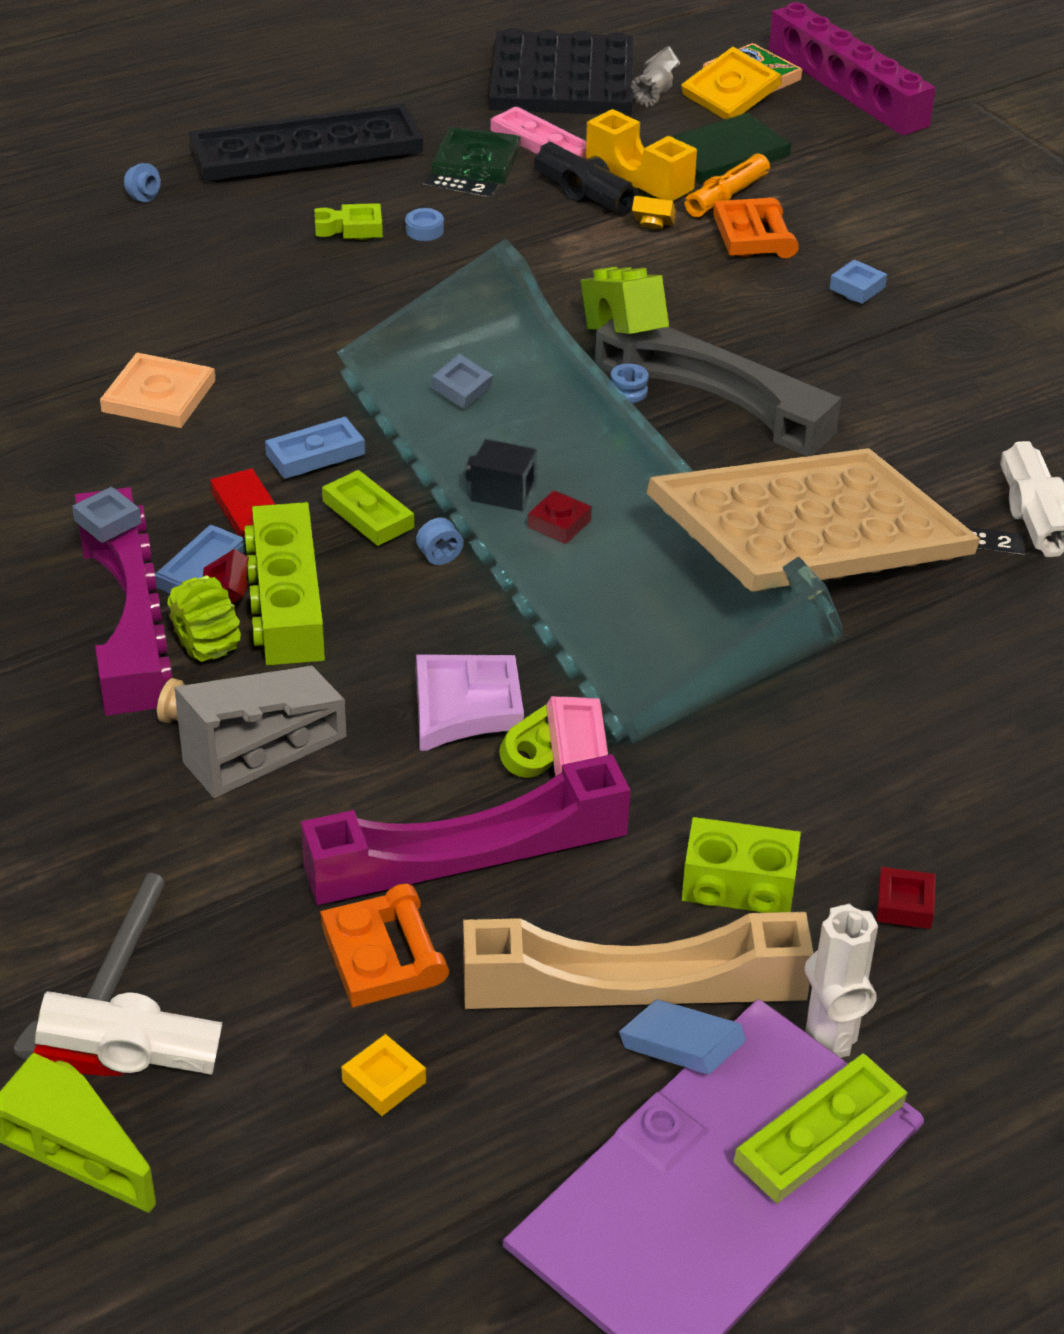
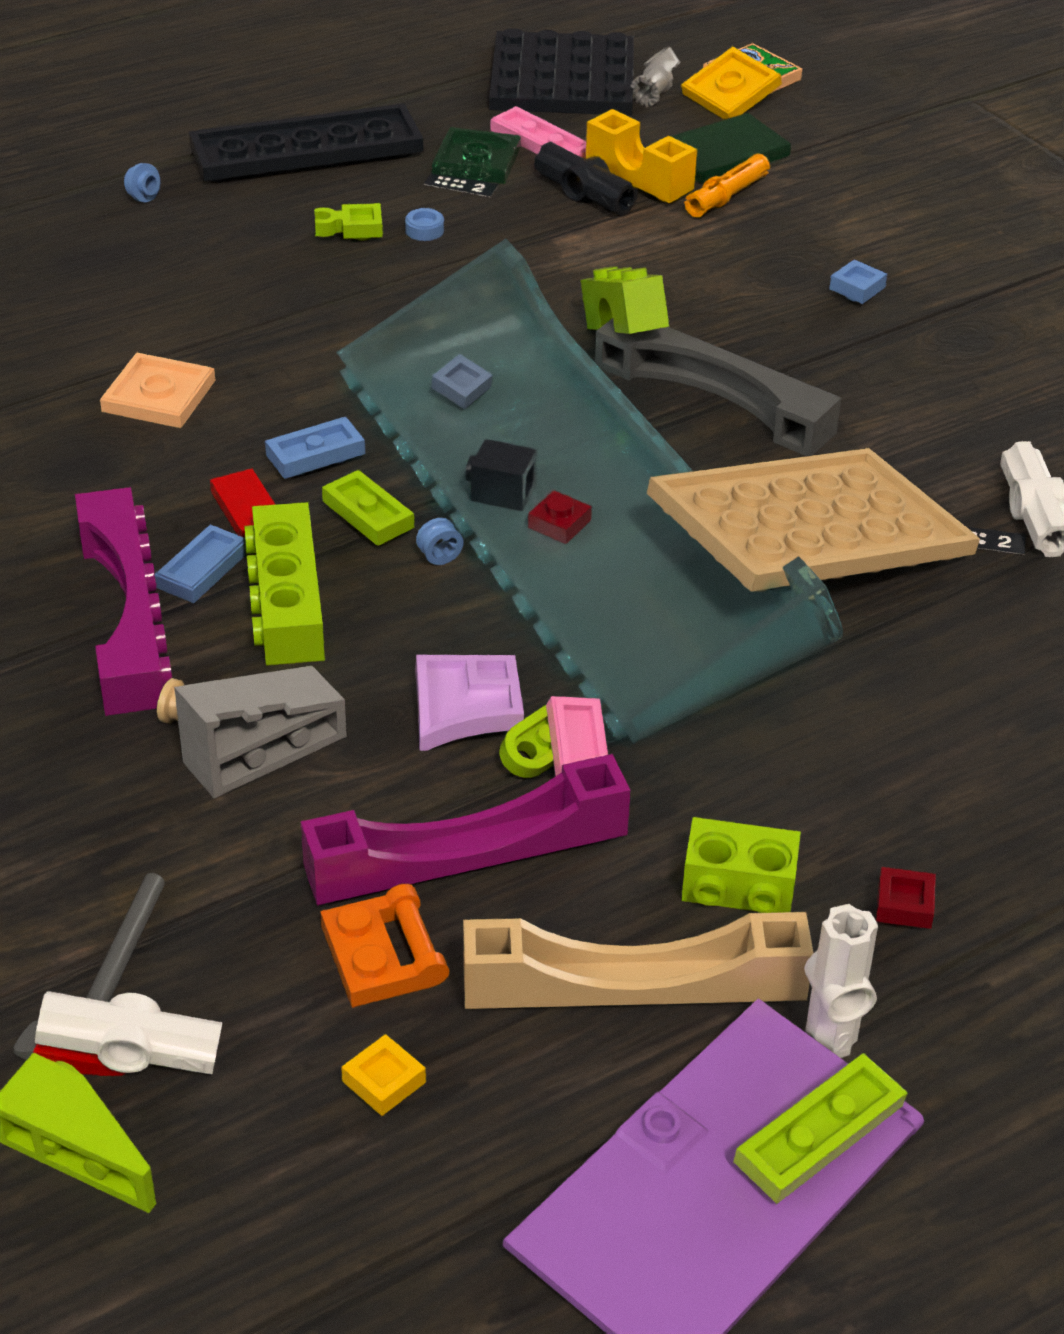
(106, 514): sand blue plate -> none
(204, 618): lime gear -> none
(231, 572): dark red plate -> none
(631, 381): medium blue bush -> none
(653, 212): yellow plate -> none
(683, 1036): medium blue tile -> none
(744, 231): orange plate -> none
(852, 68): magenta brick -> none

